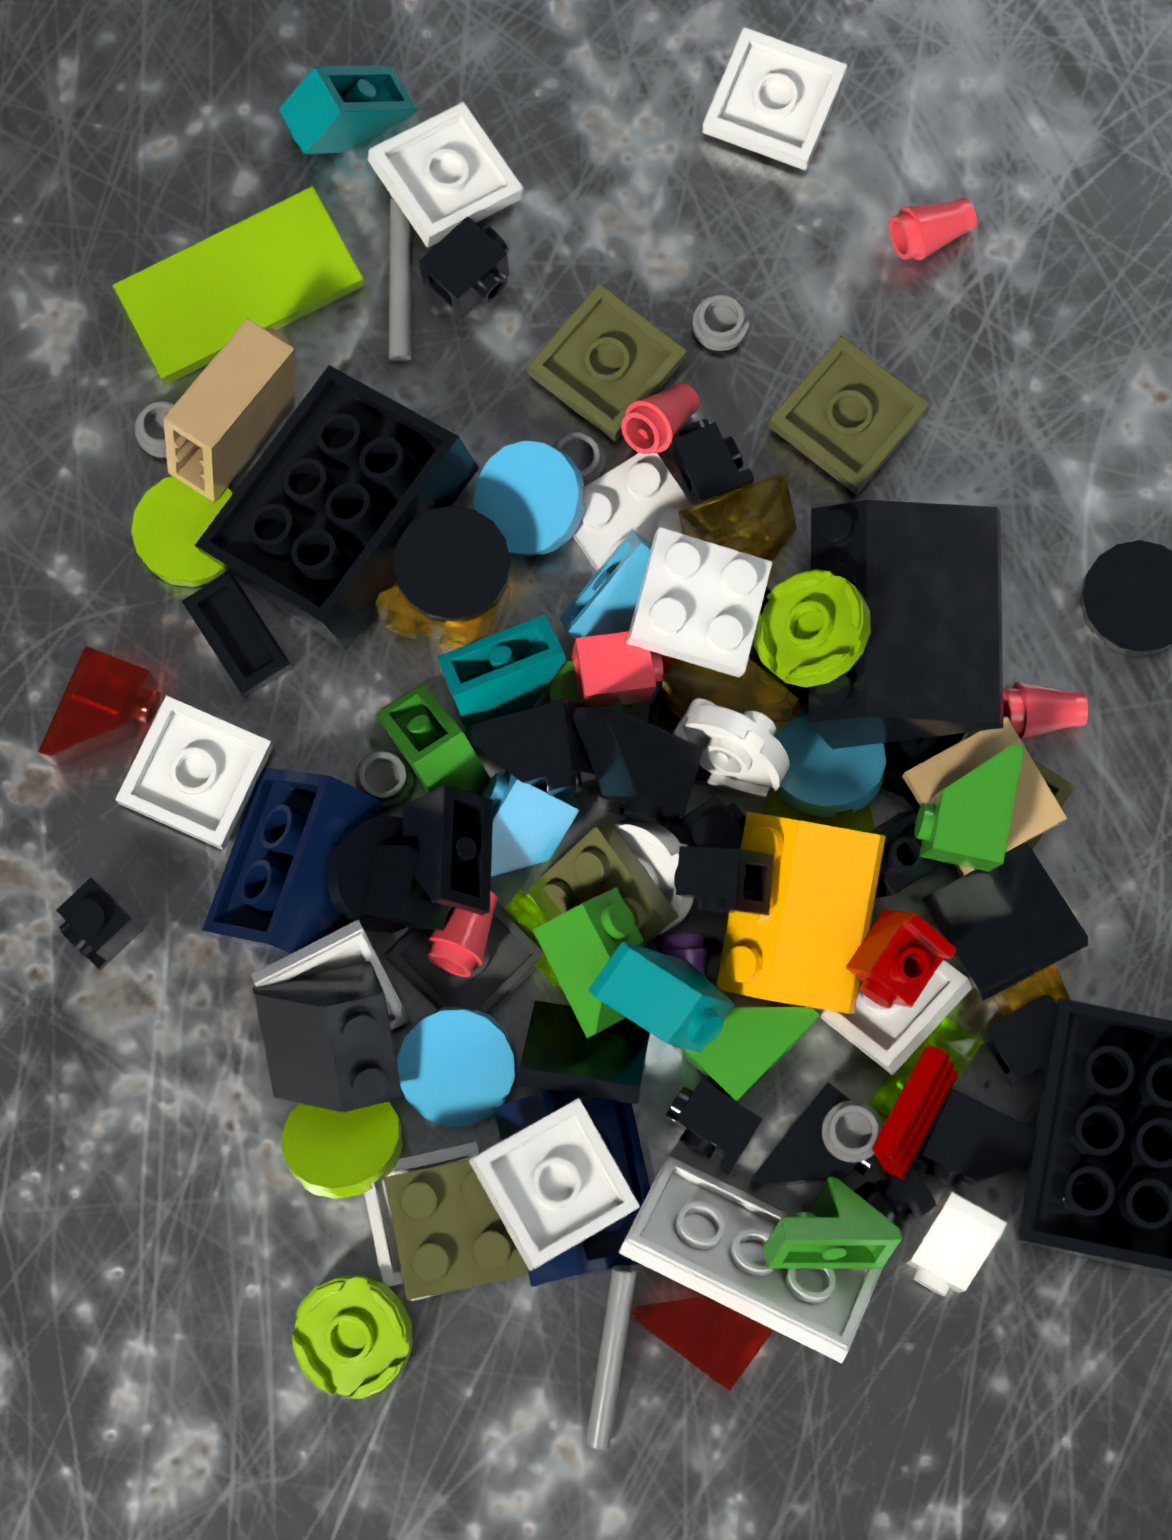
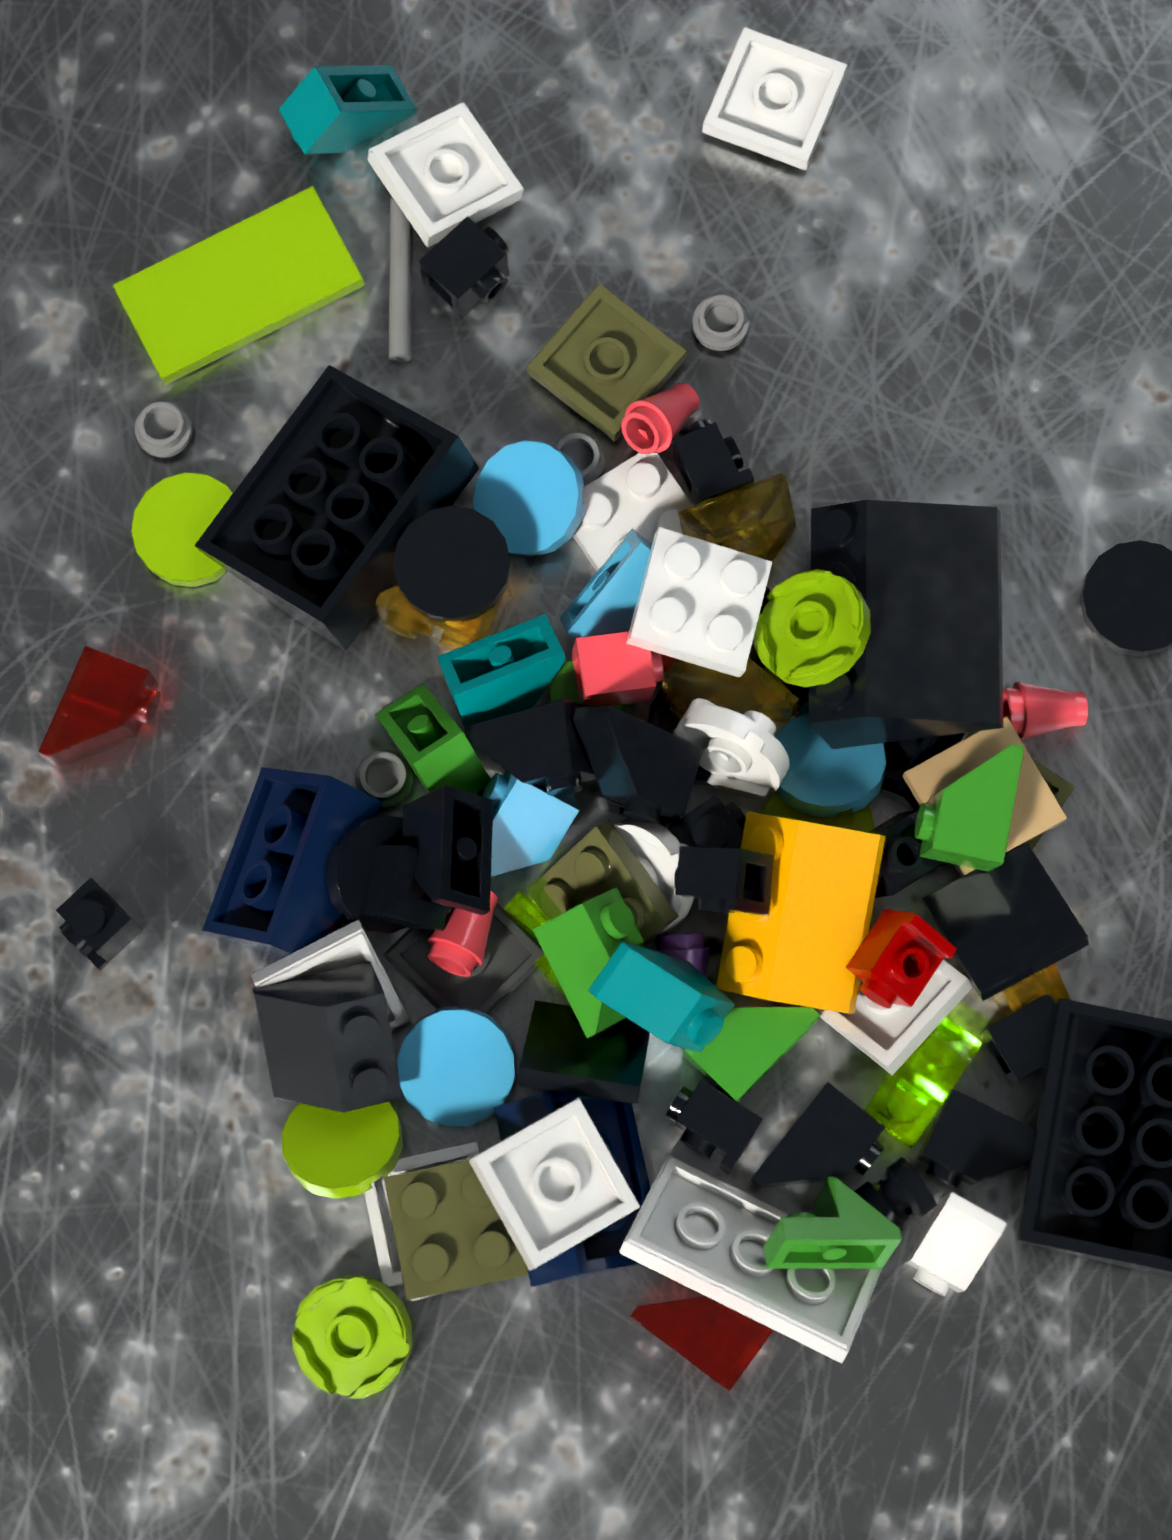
(194, 772): white plate -> none
(230, 409): tan brick -> none
(237, 634): black tile -> none
(611, 1357): light grey piece -> none
(848, 415): olive plate -> none
(851, 1131): light grey plate -> none
(915, 1111): red tile -> none
(928, 227): coral cone -> none

